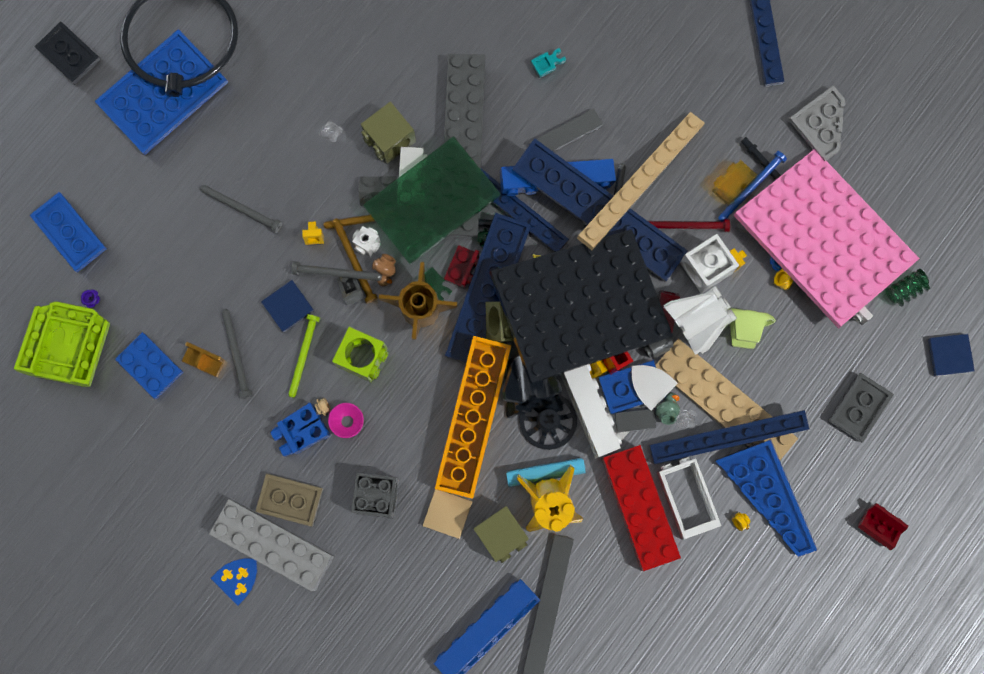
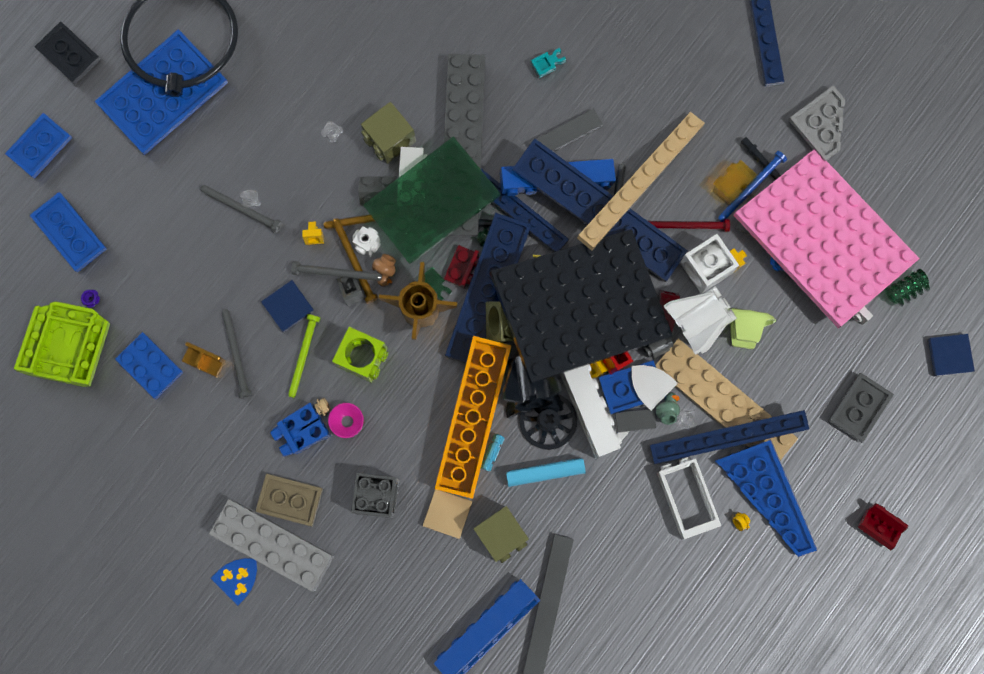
(38, 145): none -> blue plate
(252, 194): none -> clear plate
(492, 452): none -> medium azure axle
(551, 503): yellow brick -> none
(641, 508): red brick -> none
(783, 280): yellow tile -> none

